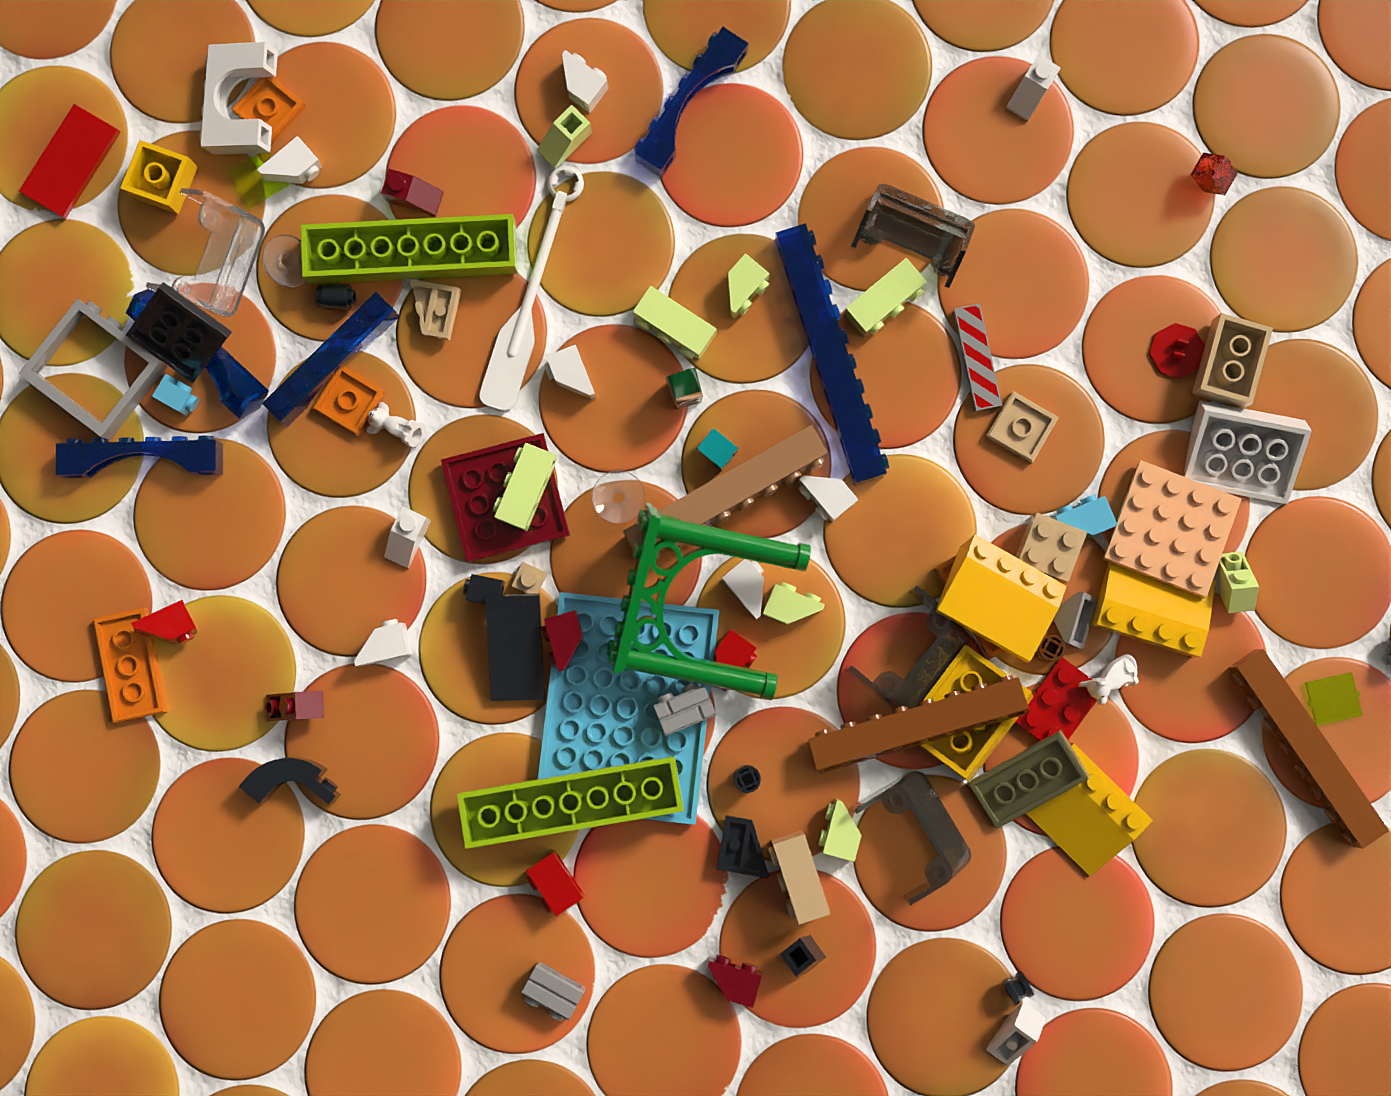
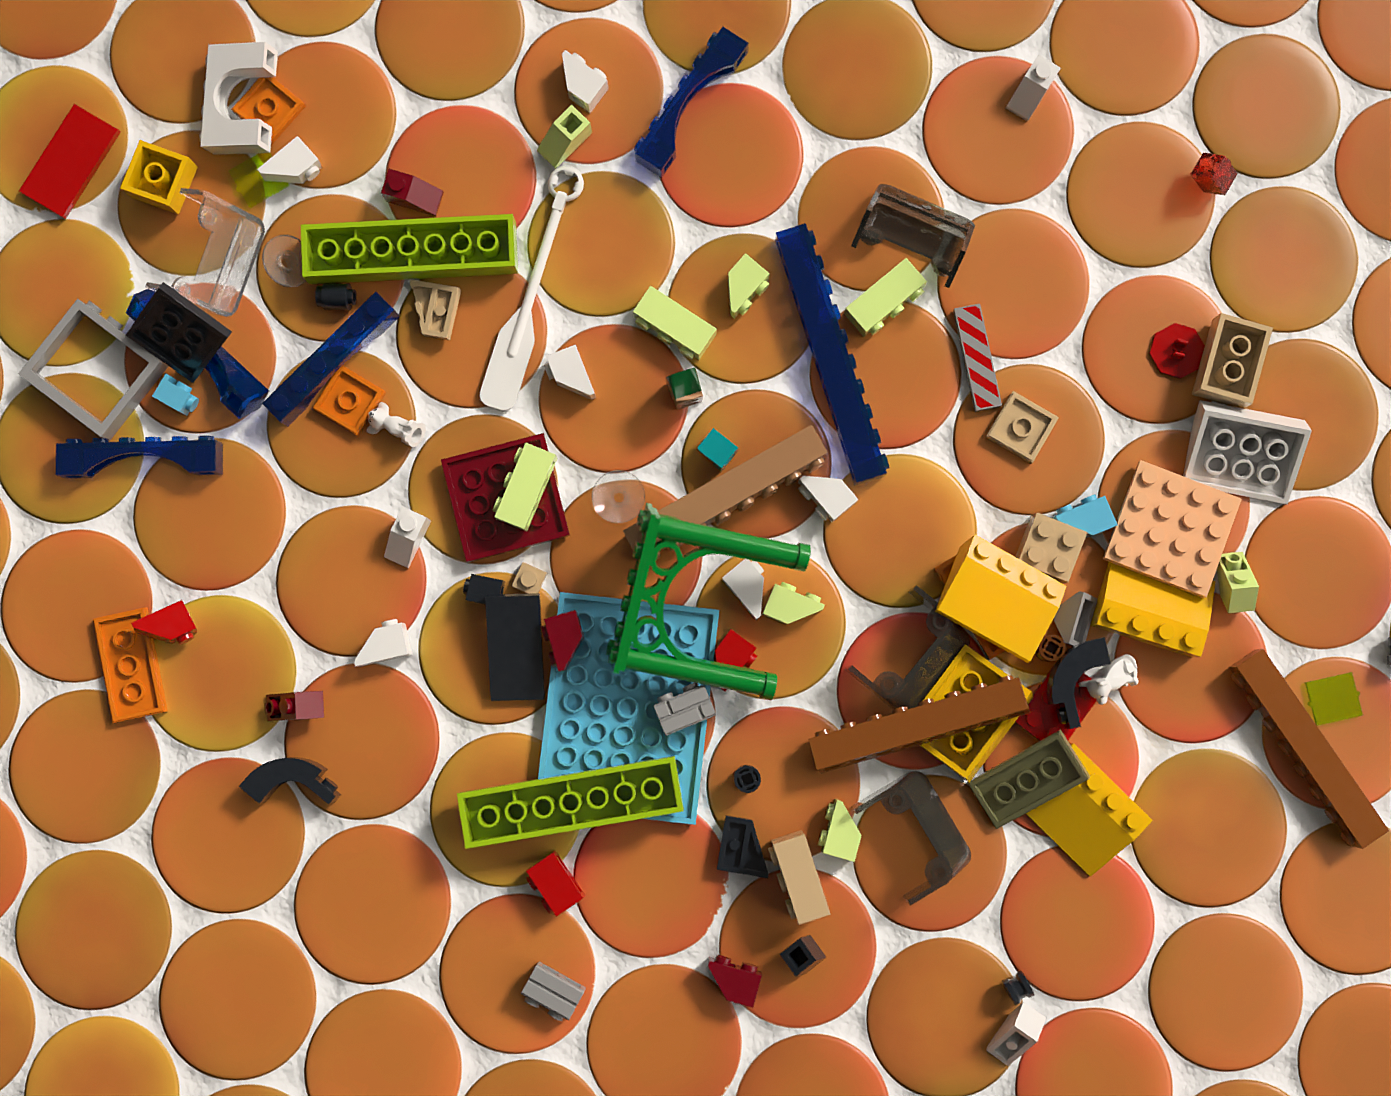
(1067, 672): none -> black arch

